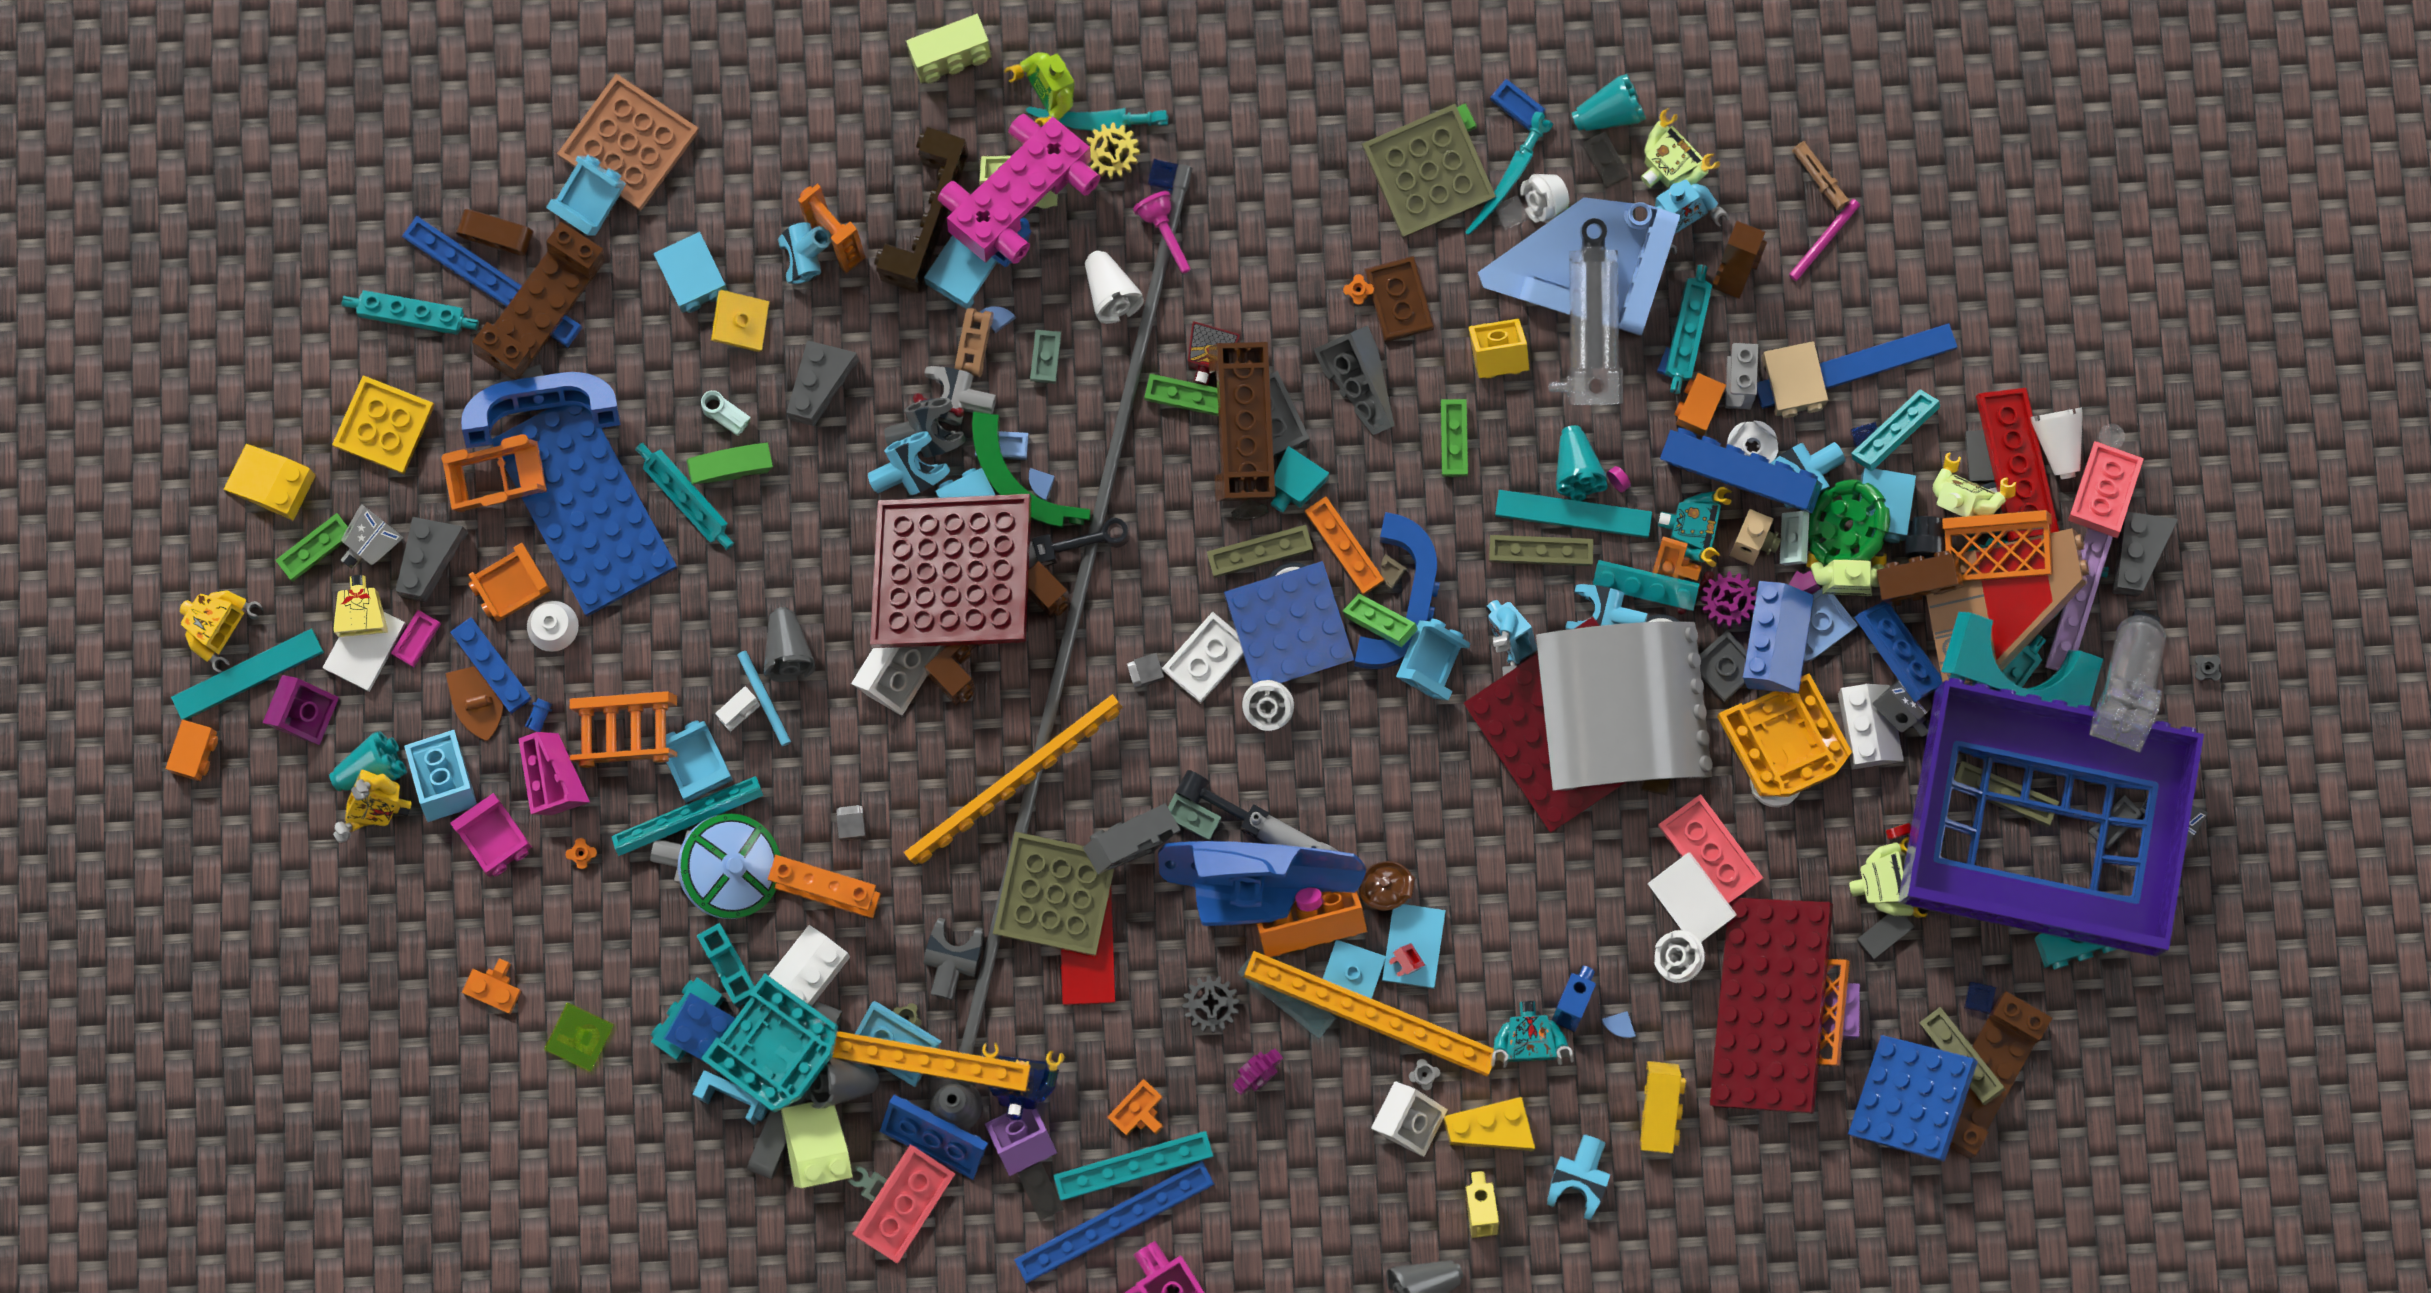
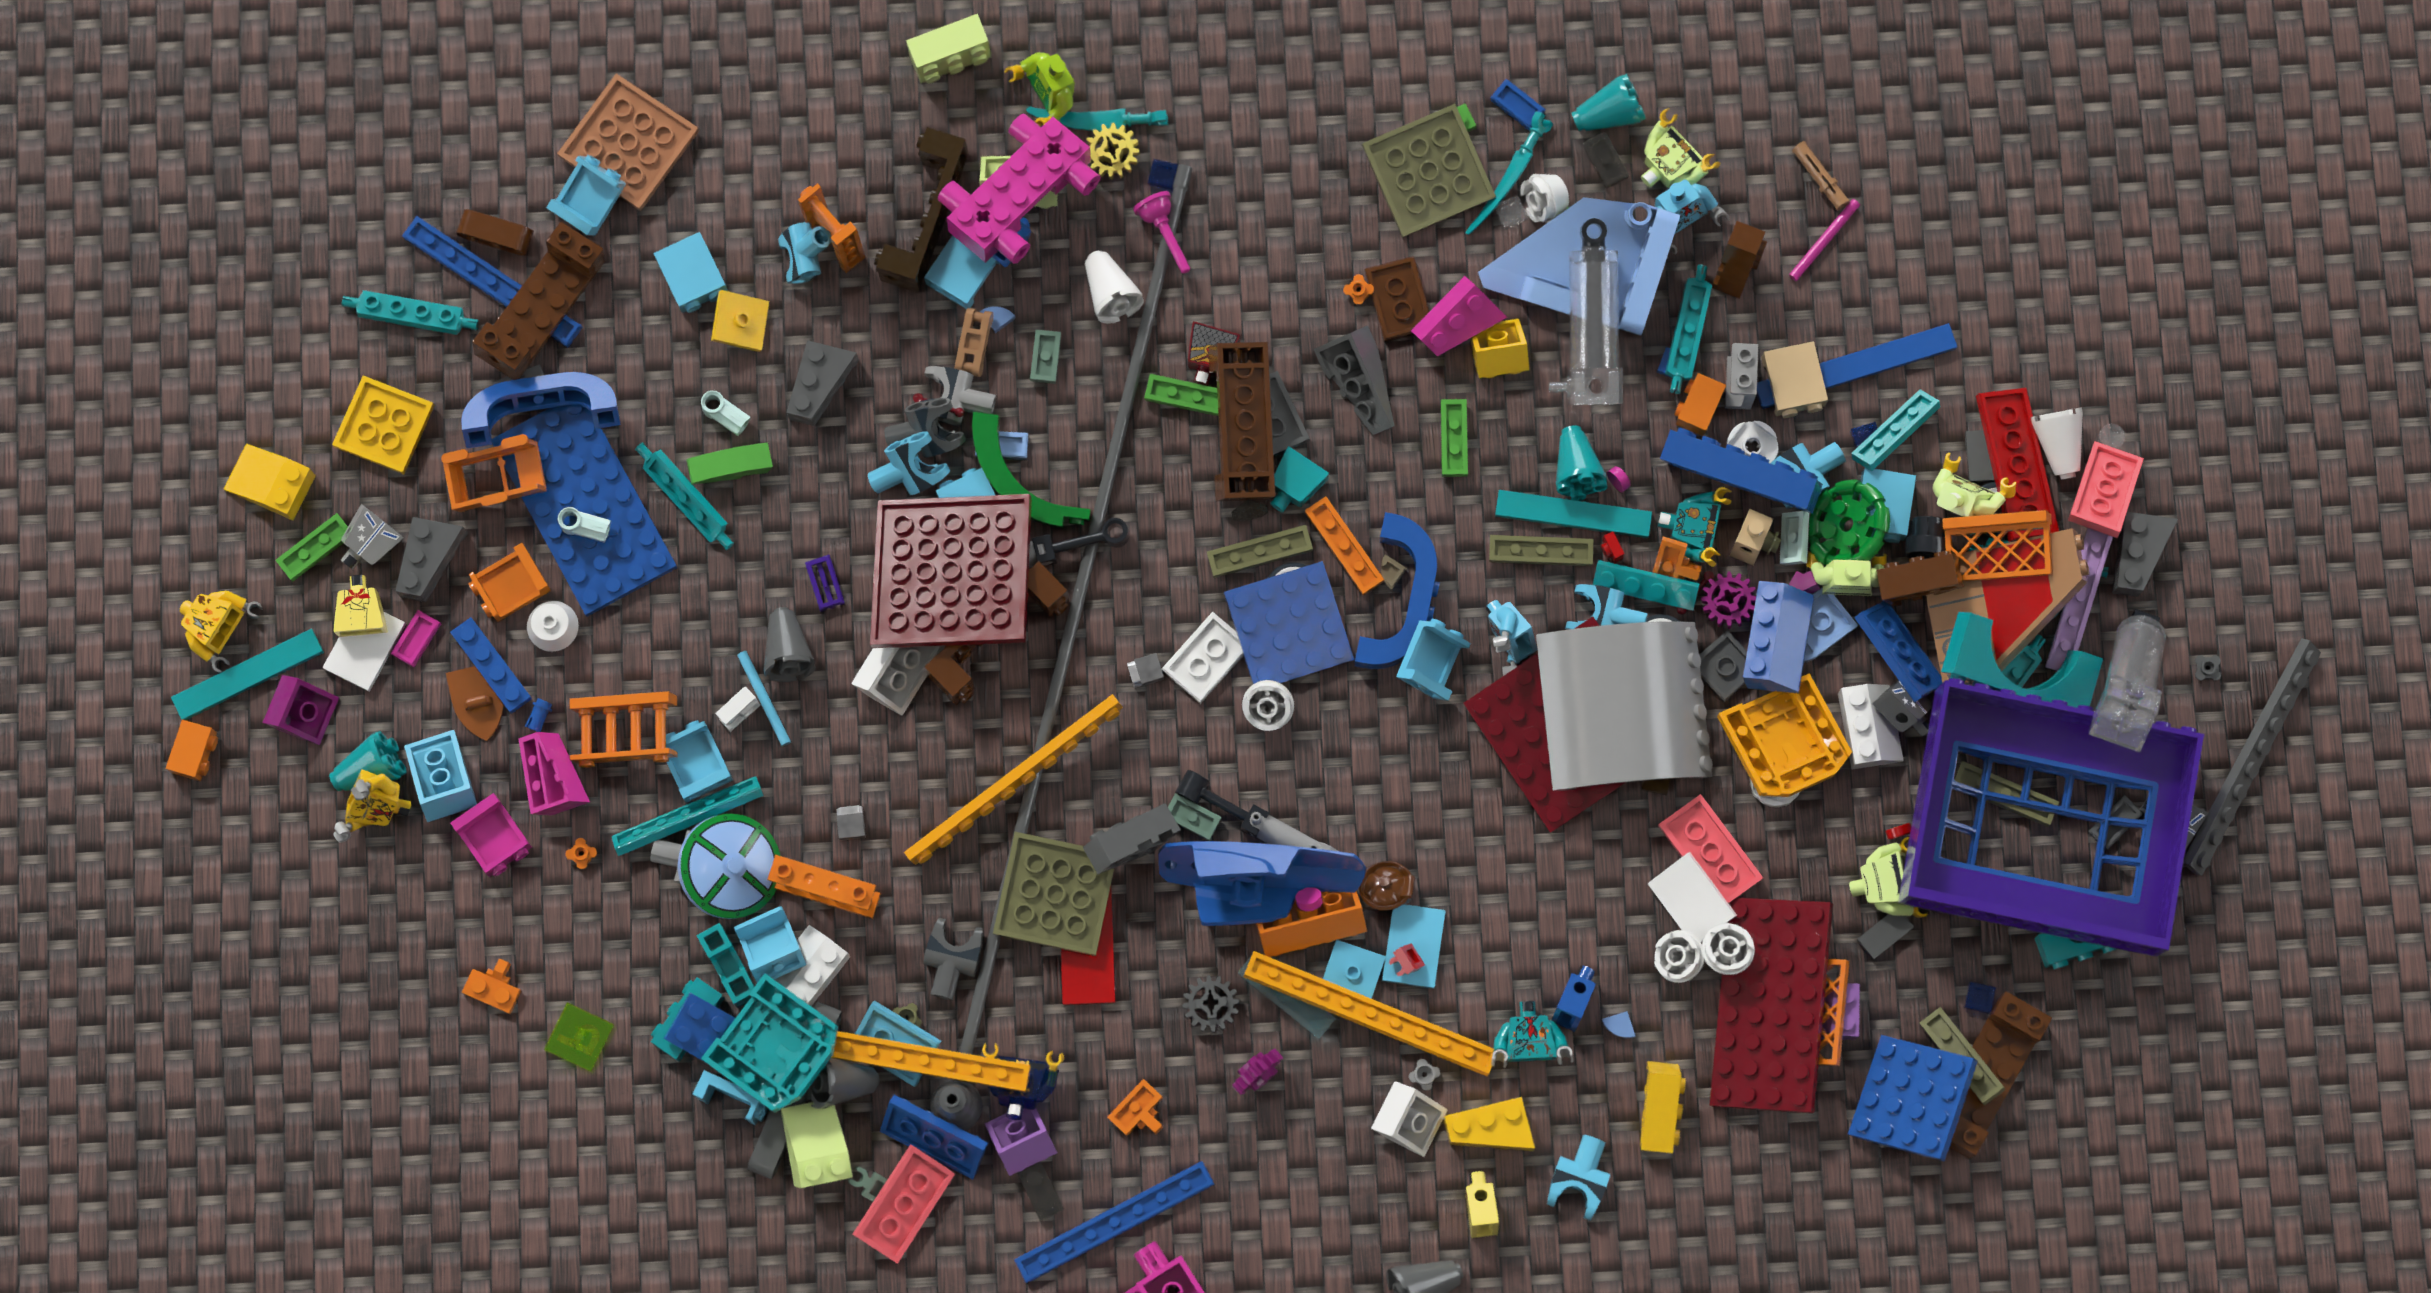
(586, 525): none -> light aqua piece
(770, 944): none -> medium azure panel
(831, 603): none -> dark purple tile
(1040, 483): medium blue tile -> none
(1133, 1166): teal plate -> none
(1380, 620): bright green plate -> none
(1457, 318): none -> dark pink wedge
(1612, 548): none -> red plate
(1728, 948): none -> white cone
(2251, 757): none -> dark grey plate

